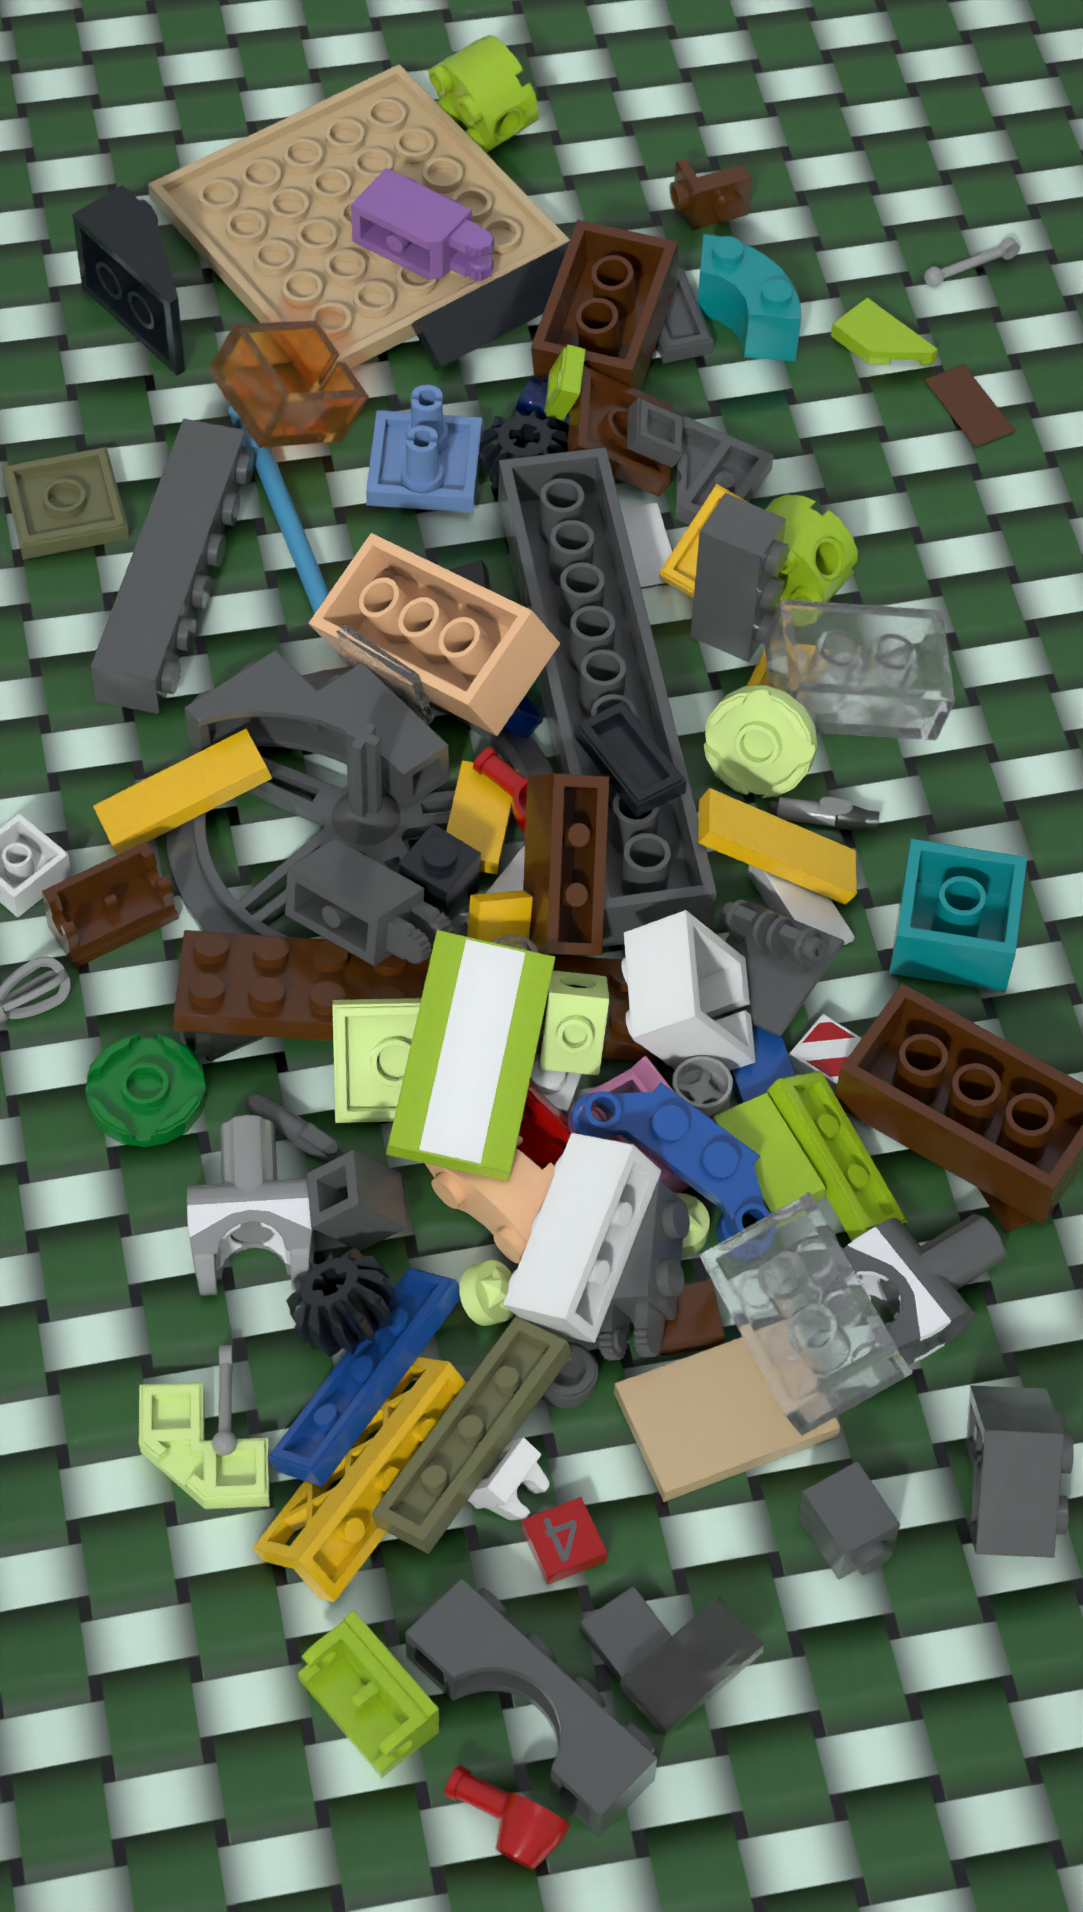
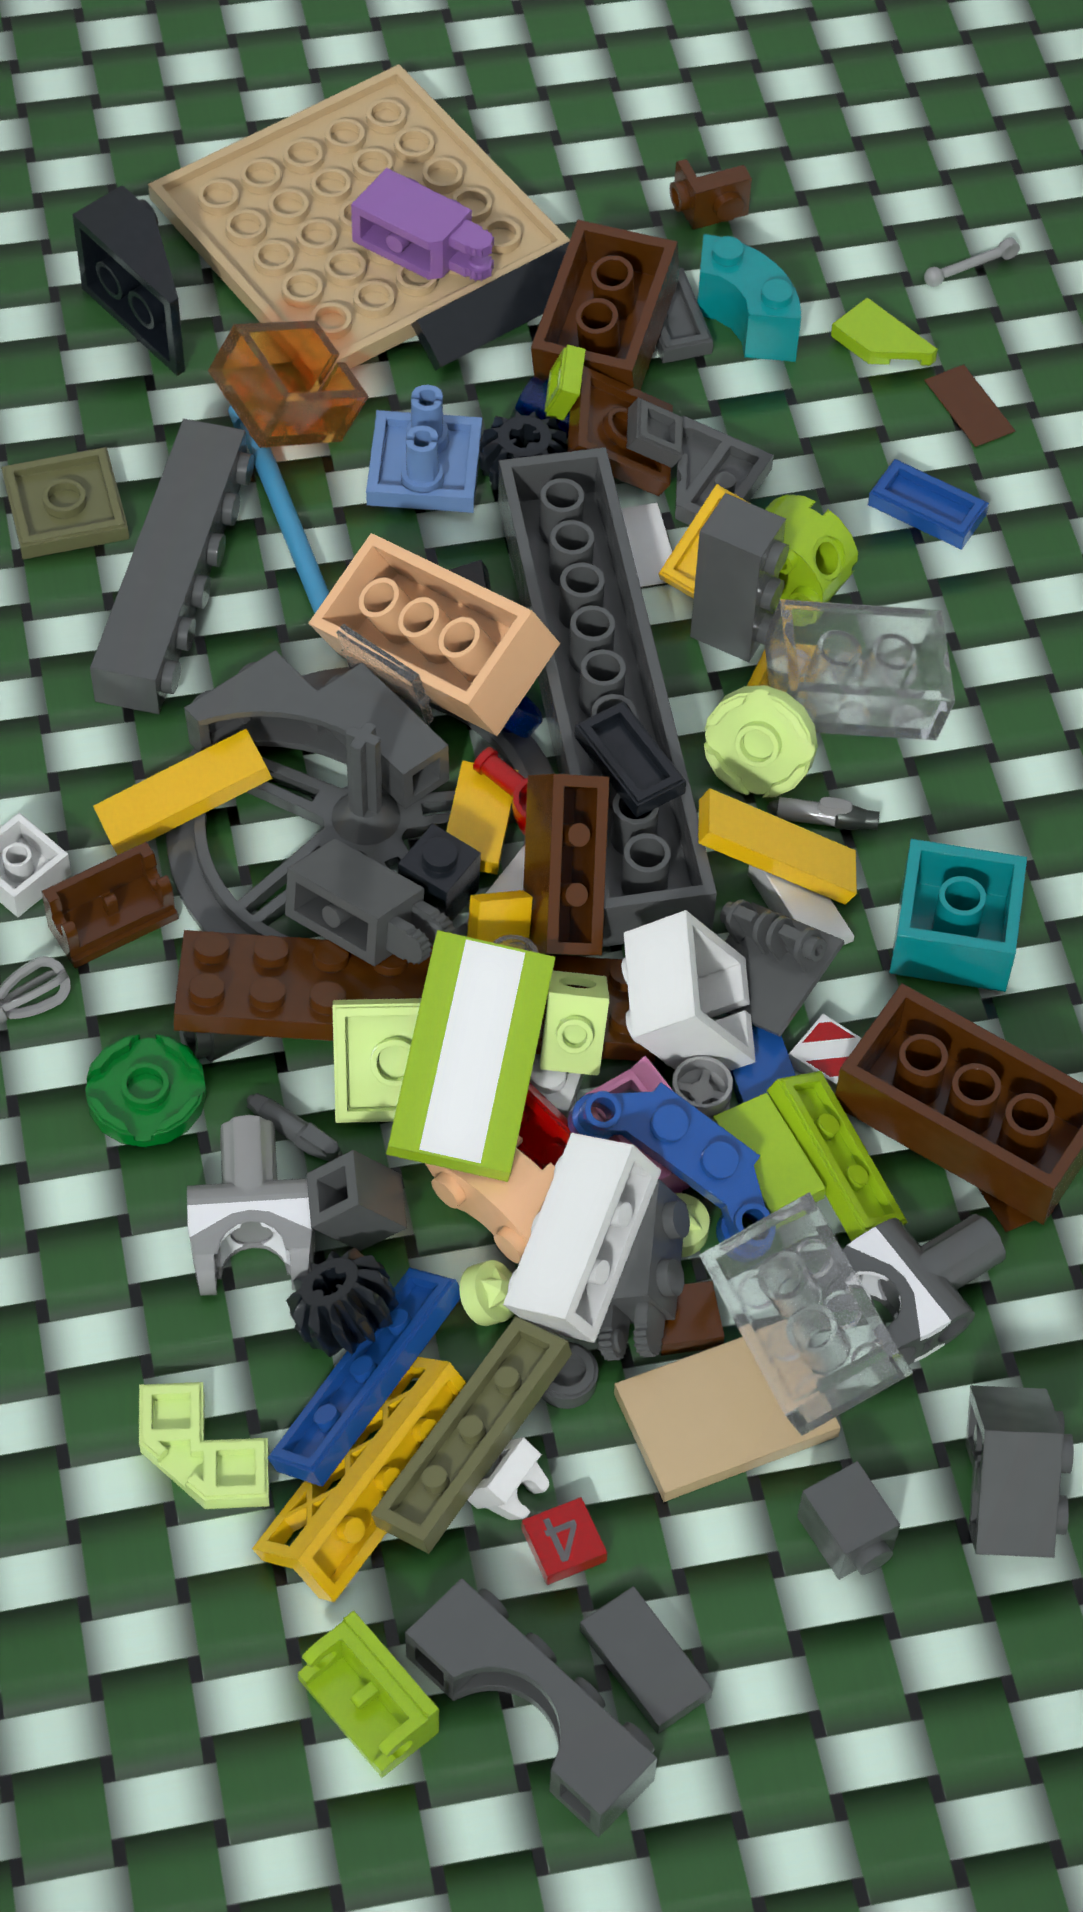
(224, 1441): light grey hinge -> none
(483, 92): lime brick -> none
(525, 1828): red bar -> none
(691, 1666): clear smoke tile -> none
(928, 504): none -> blue tile

